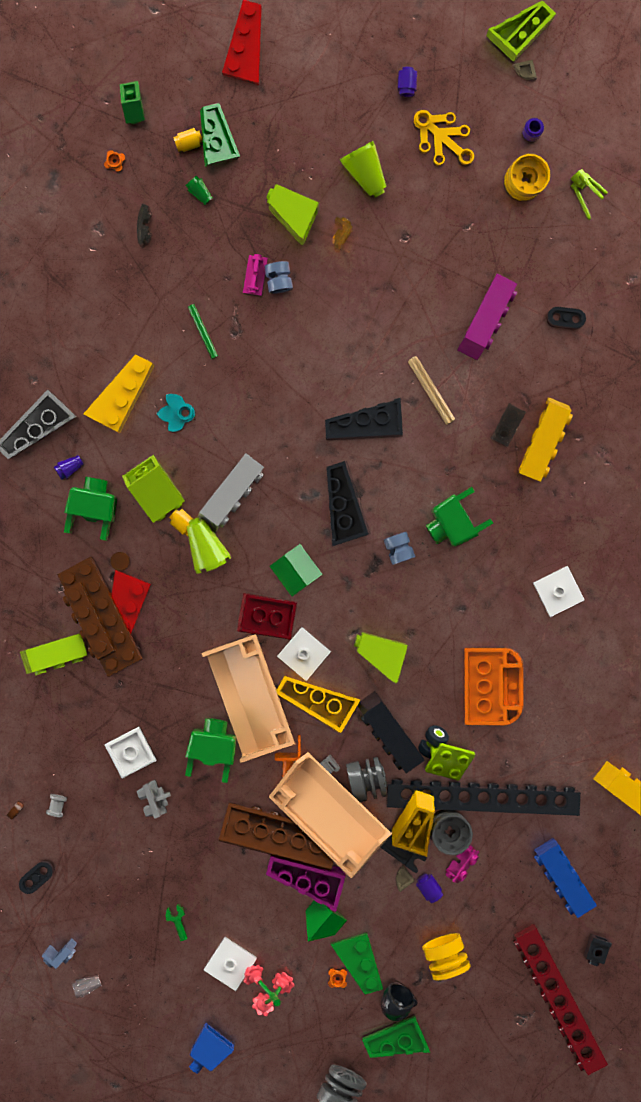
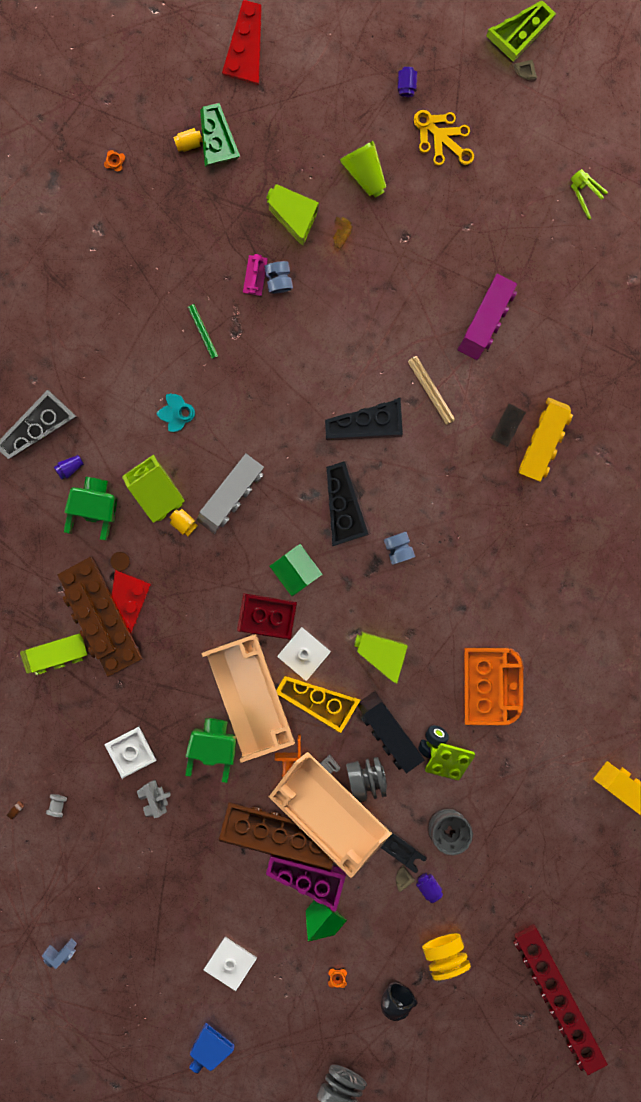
(36, 876): black plate -> none
(85, 986): clear cone -> none
(120, 396): yellow wedge -> none
(132, 102): green slope -> none
(143, 231): clear smoke slope -> none
(177, 921): green bar -> none
(199, 190): green cone -> none
(205, 546): lime cone -> none
(264, 1003): coral plant -> none
(360, 961): green wing -> none
(398, 1038): green wing -> none
(415, 824): yellow wedge -> none
(453, 522): green piece -> none
(459, 870): dark pink hinge -> none
(530, 167): yellow wheel -> none
(533, 129): dark purple brick -> none
(558, 591): white plate -> none
(565, 878): blue wedge -> none
(566, 317): black plate -> none
(570, 806): black brick -> none
(597, 943): black brick -> none

